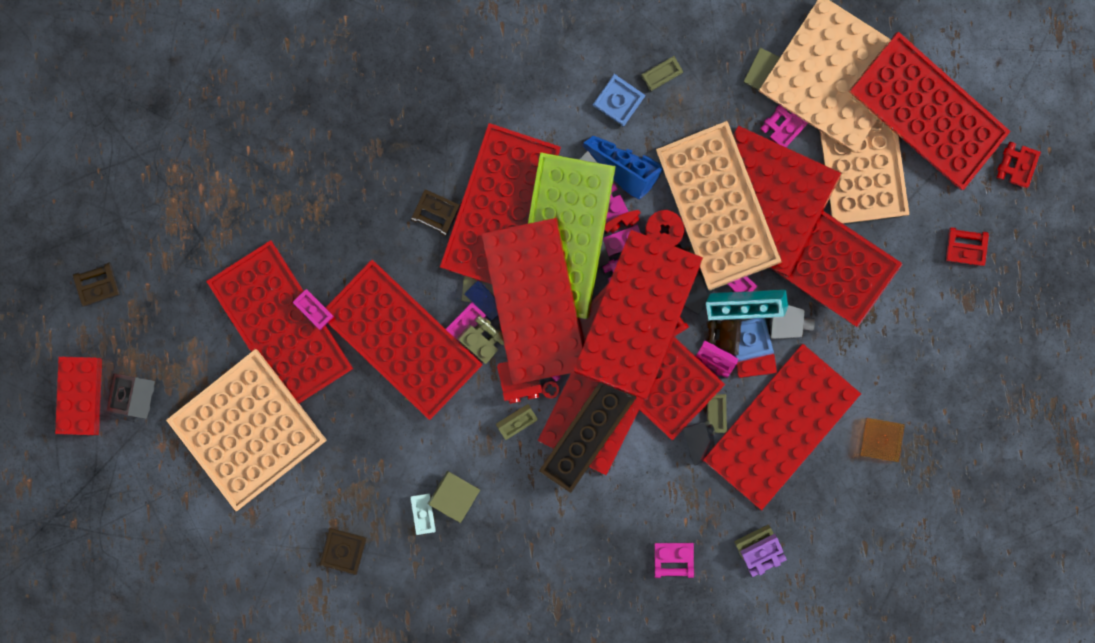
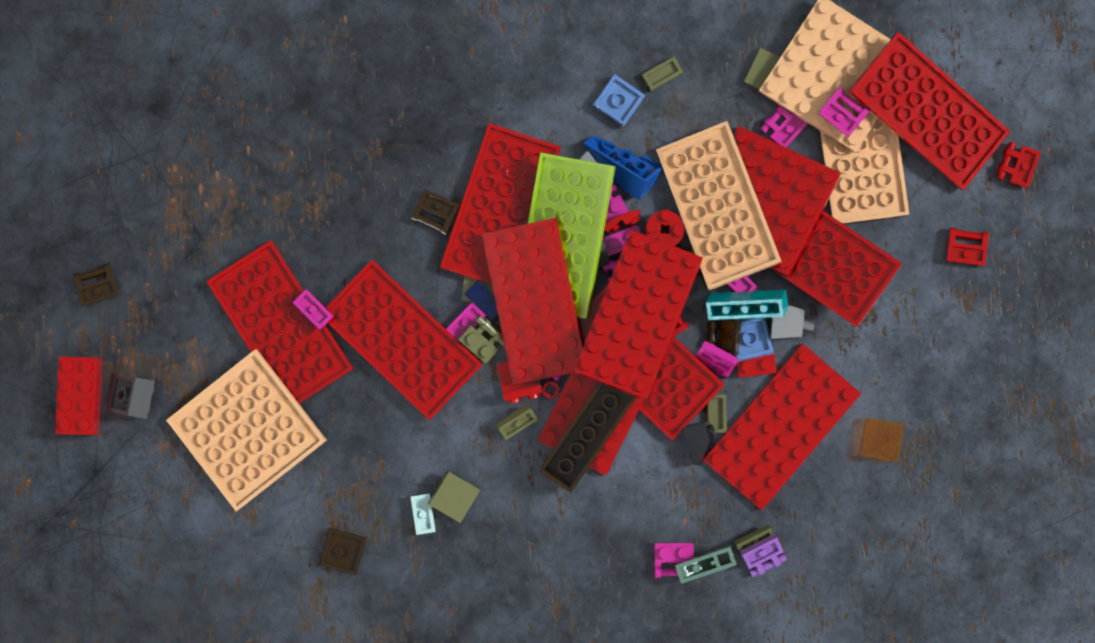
(706, 563): none -> sand green slope
(840, 117): none -> dark pink plate

